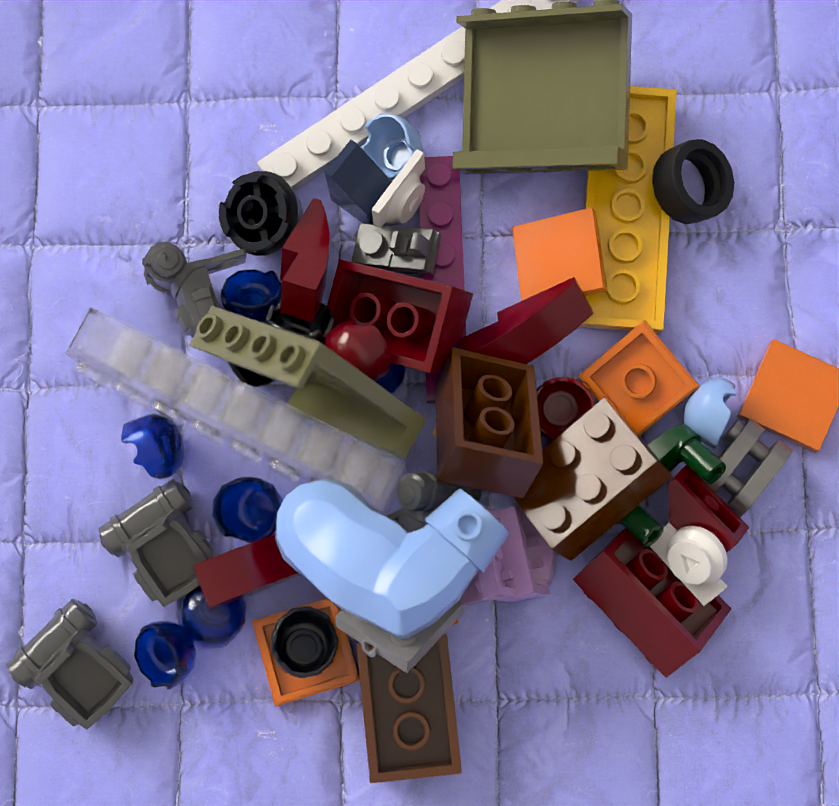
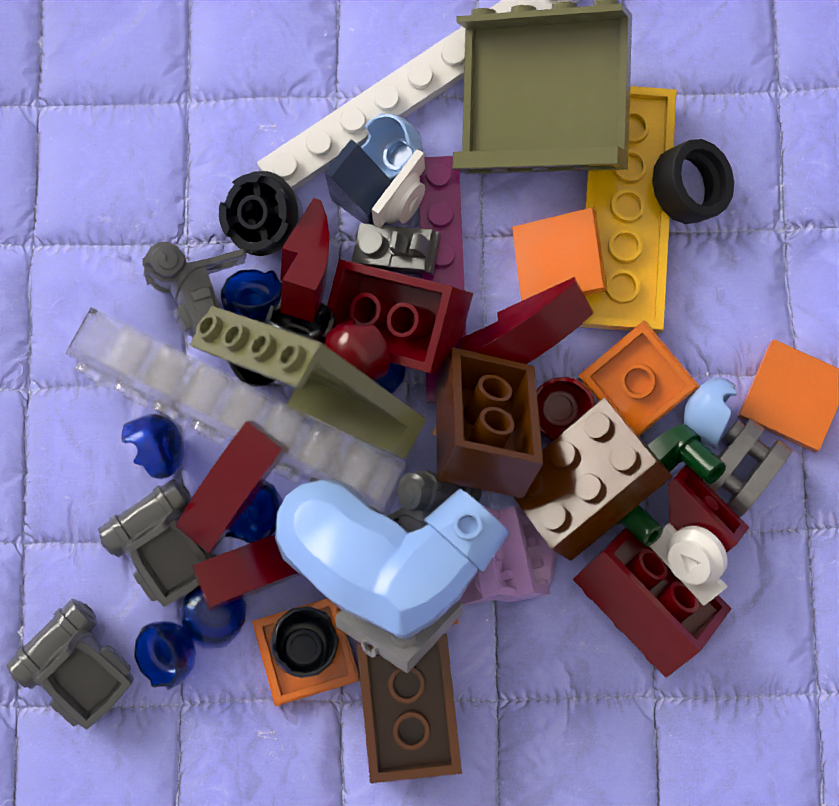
(231, 485): none -> dark red slope

